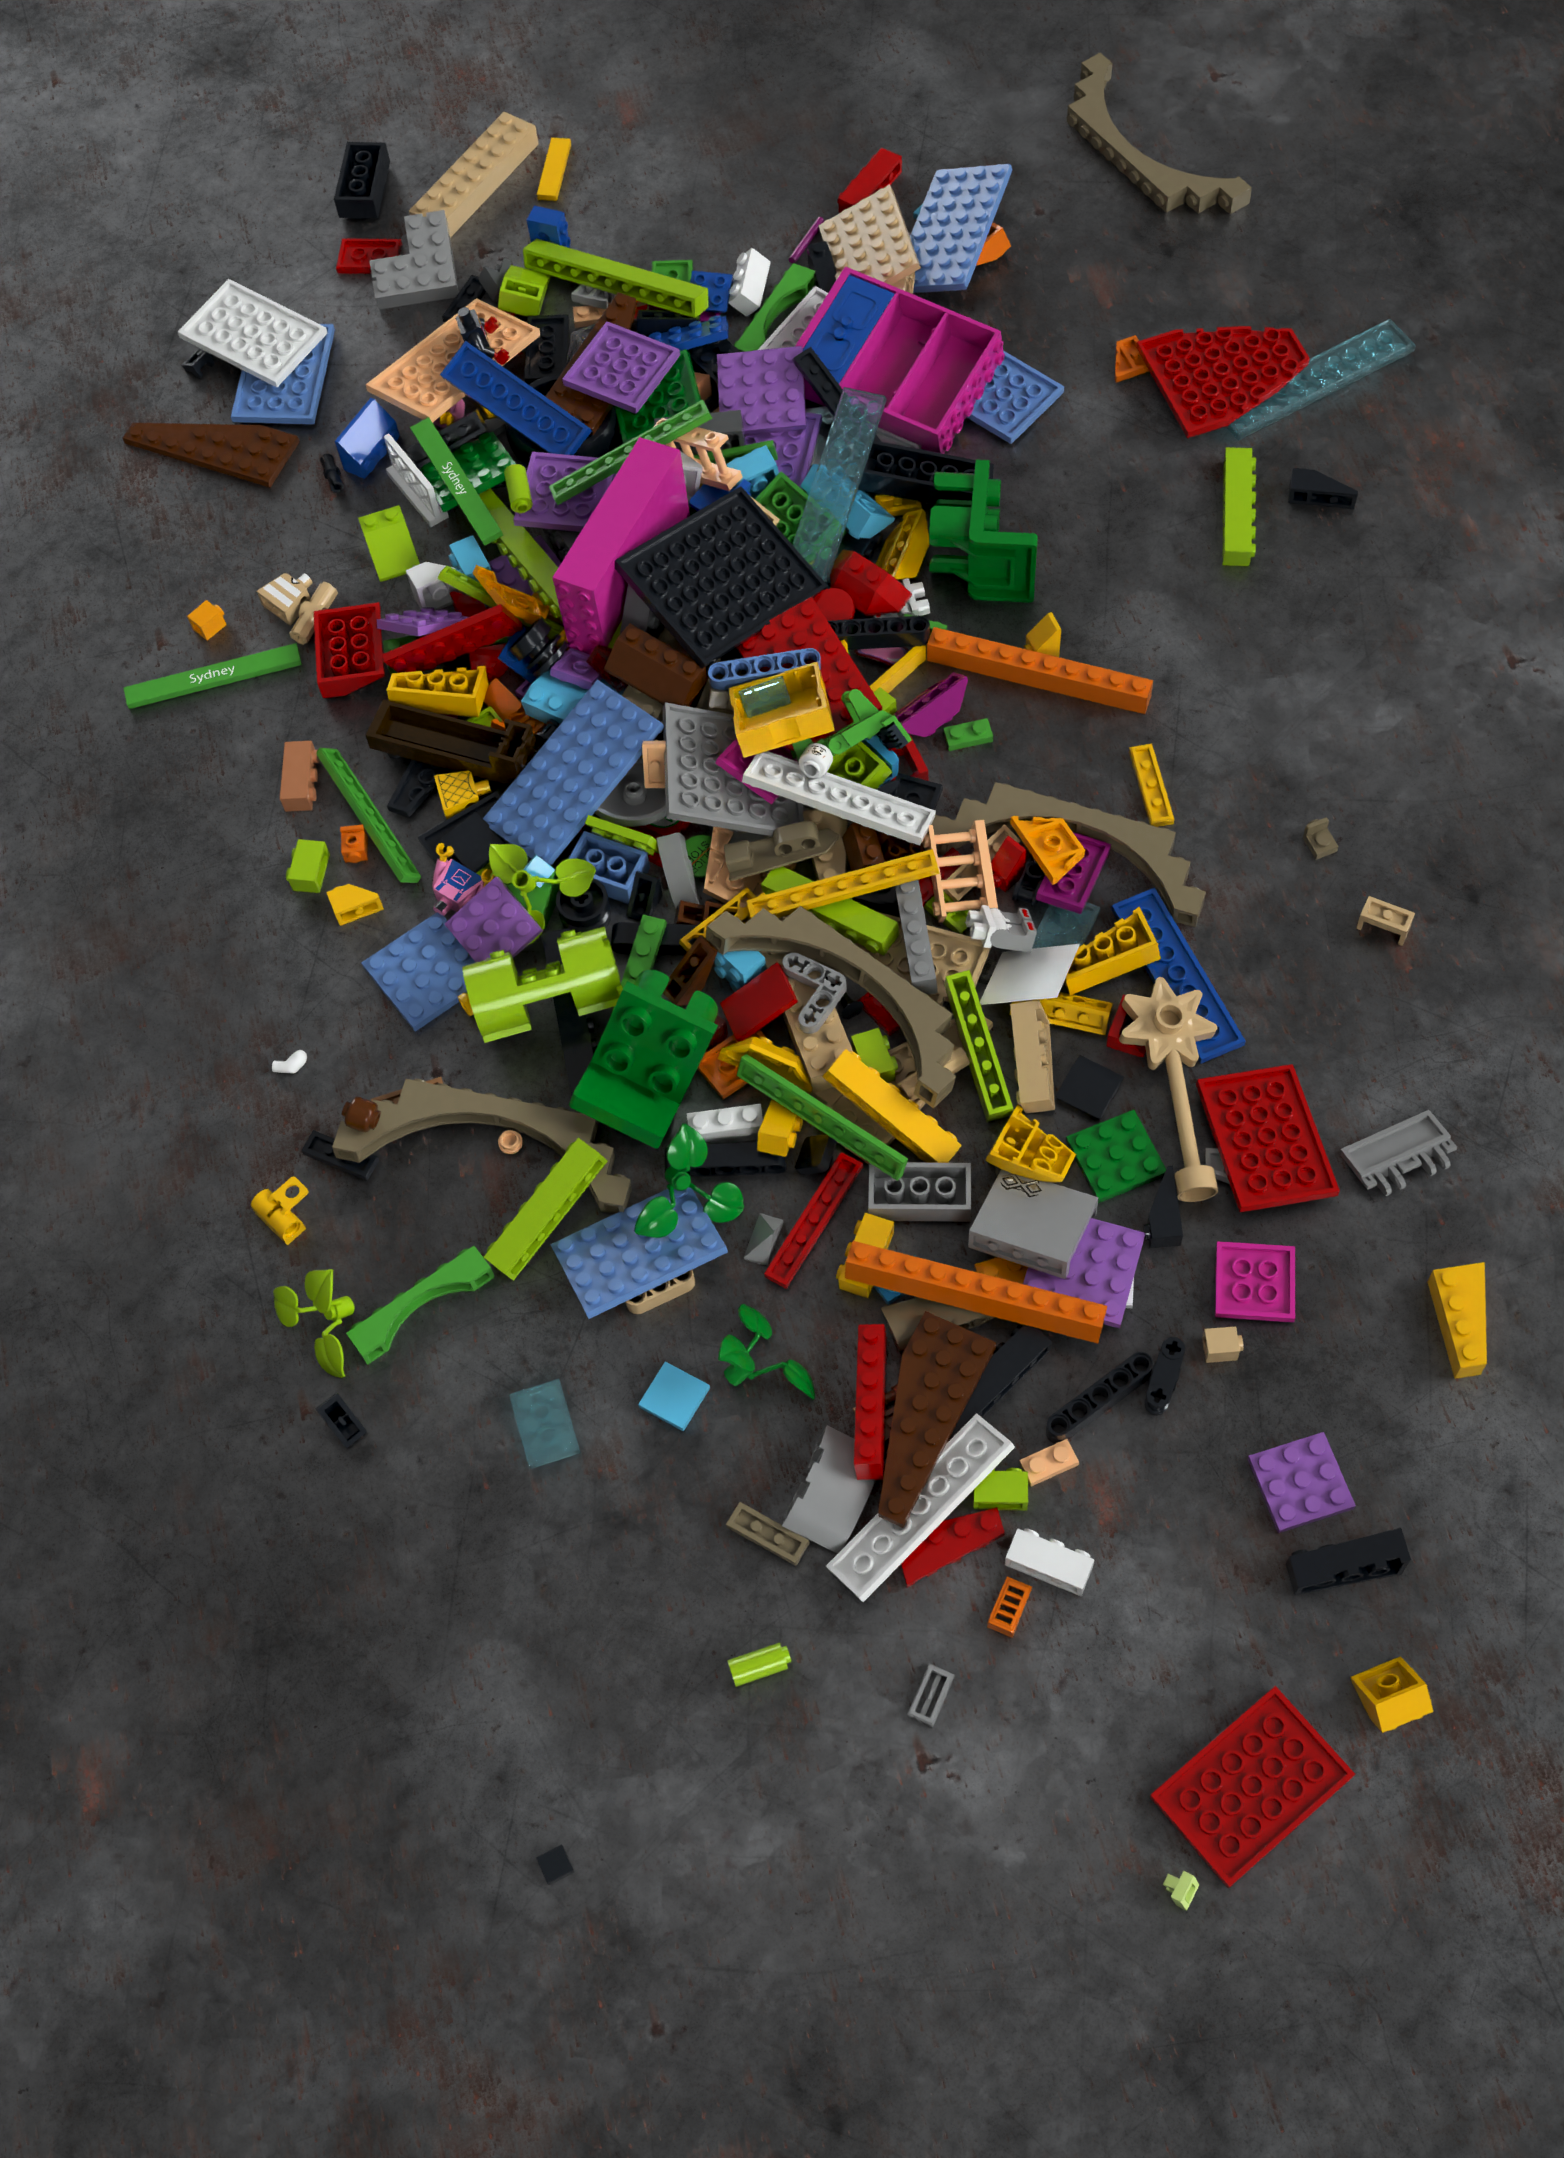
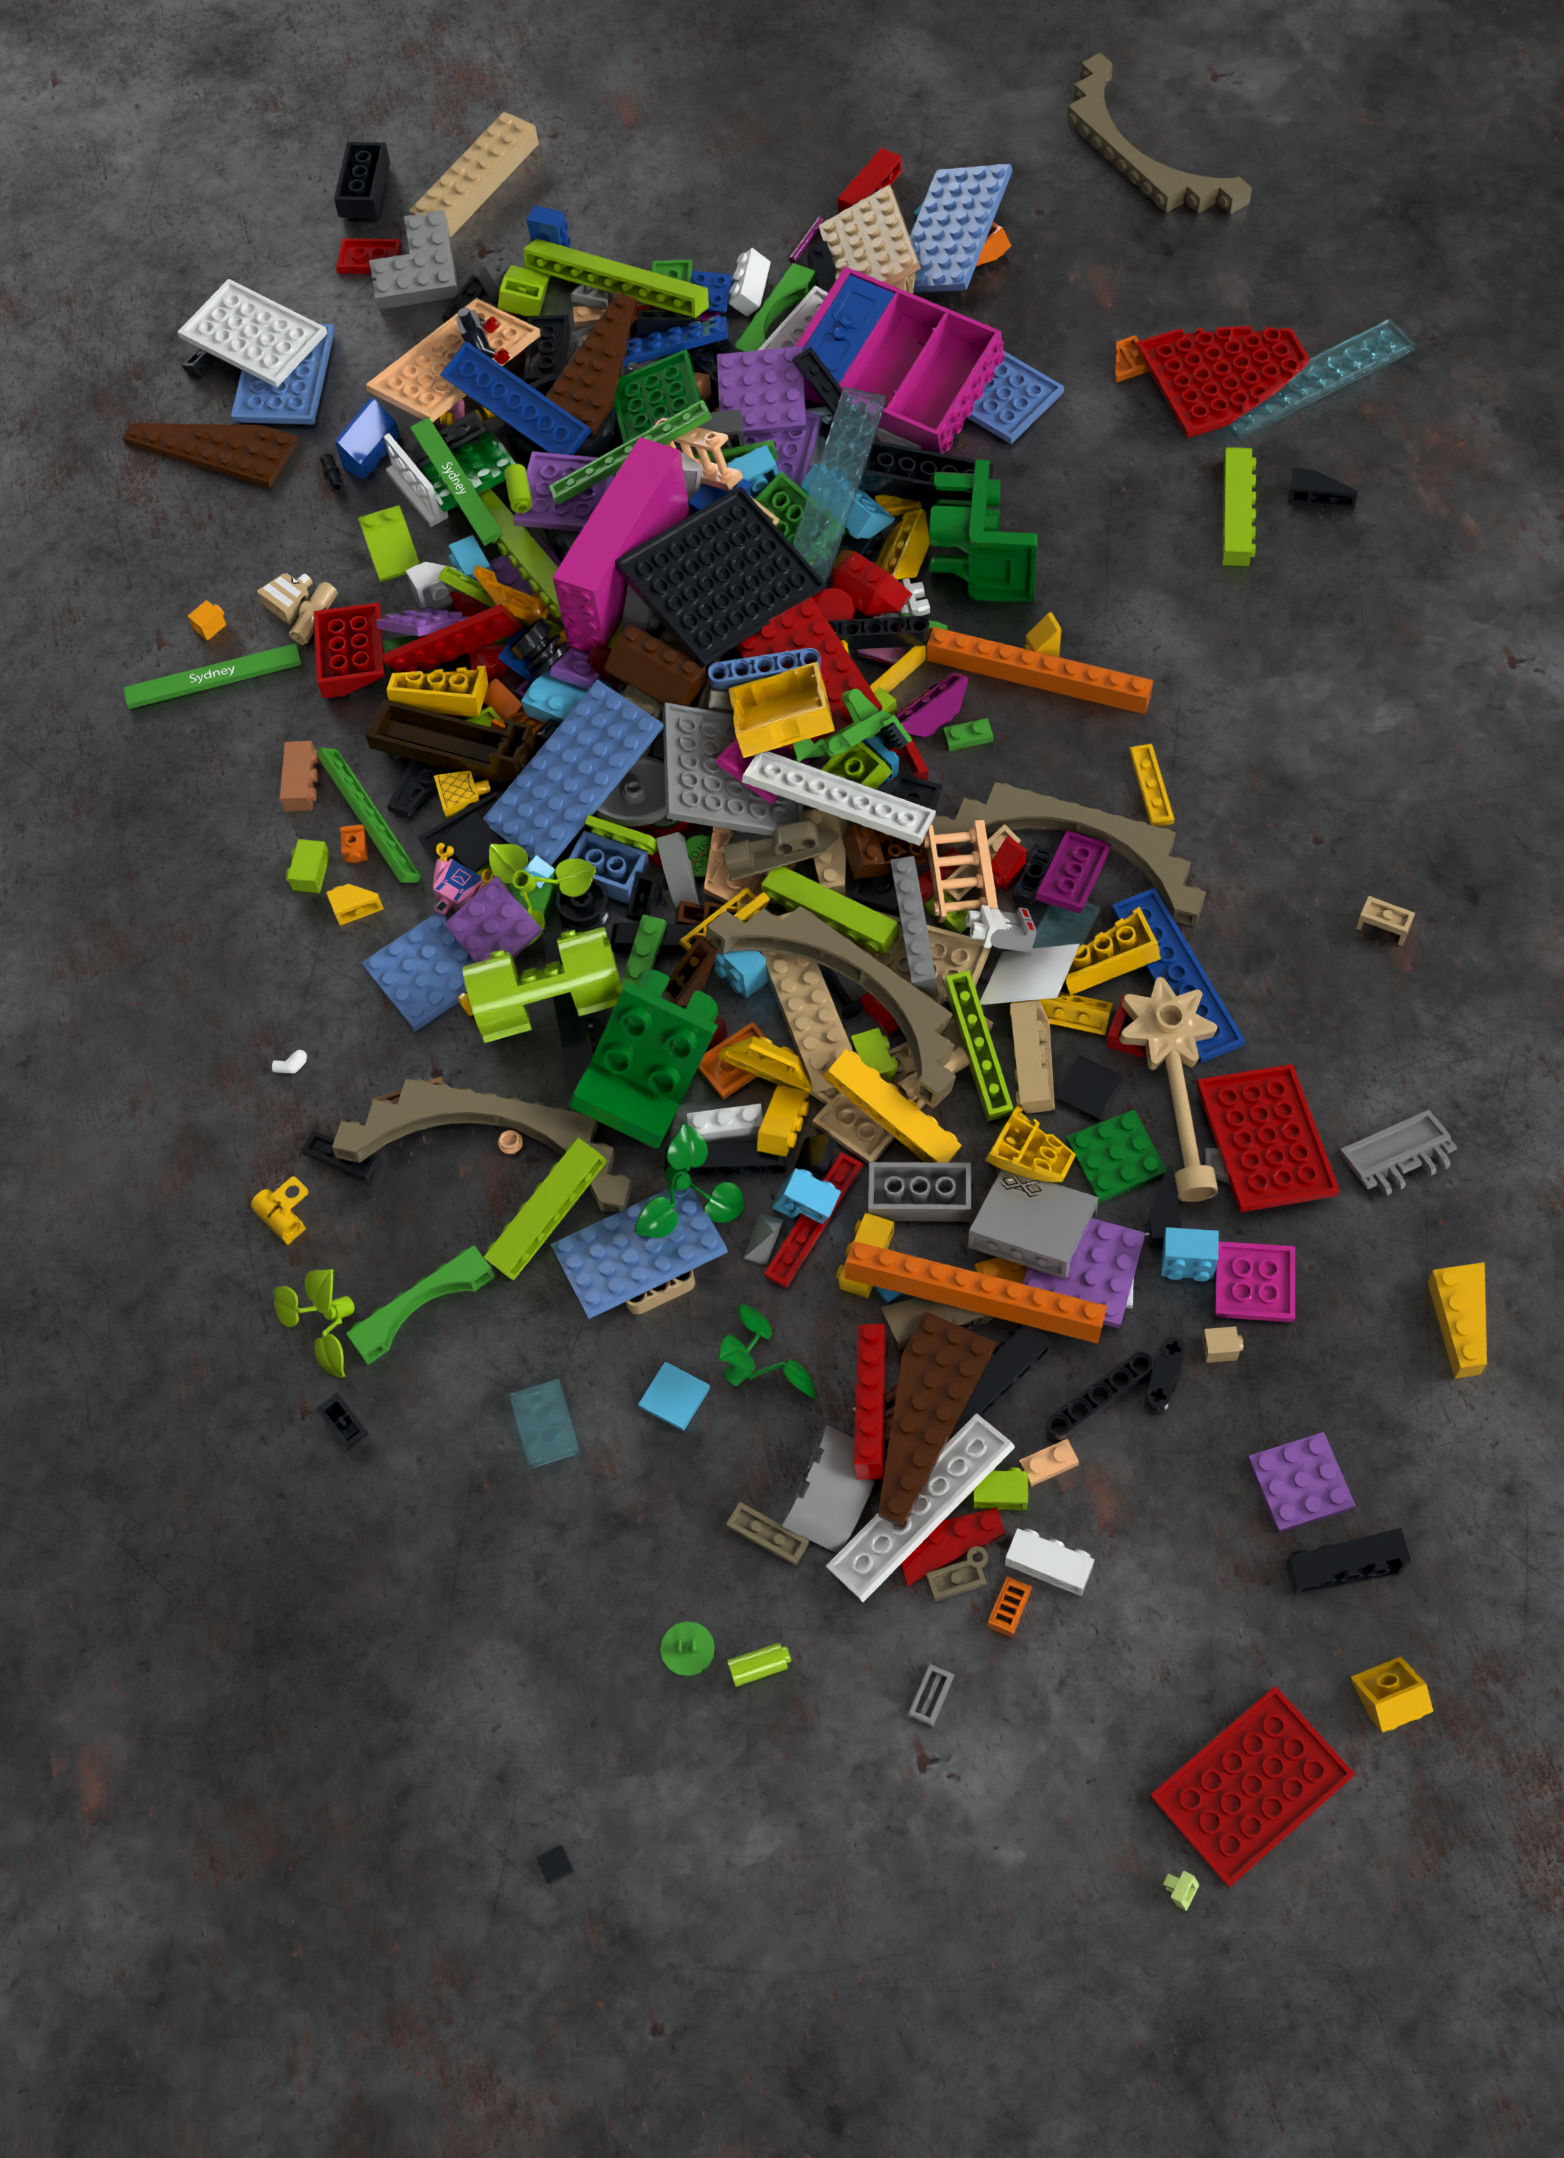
(361, 1114): reddish brown head -> none
(554, 169): yellow tile -> none
(621, 367): medium lavender plate -> none
(654, 763): light nougat tile -> none
(687, 1648): none -> bright green piece
(758, 1002): red tile -> none
(765, 697): clear light blue slope -> none
(806, 1196): none -> medium azure brick
(815, 760): white head -> none
(822, 987): light grey beam -> none
(822, 1117): bright green tile -> none
(847, 885): yellow plate -> none
(958, 1577): none -> dark tan hinge
(1050, 844): light orange wing -> none
(1189, 1254): none -> medium azure brick
(1319, 838): dark tan bracket -> none

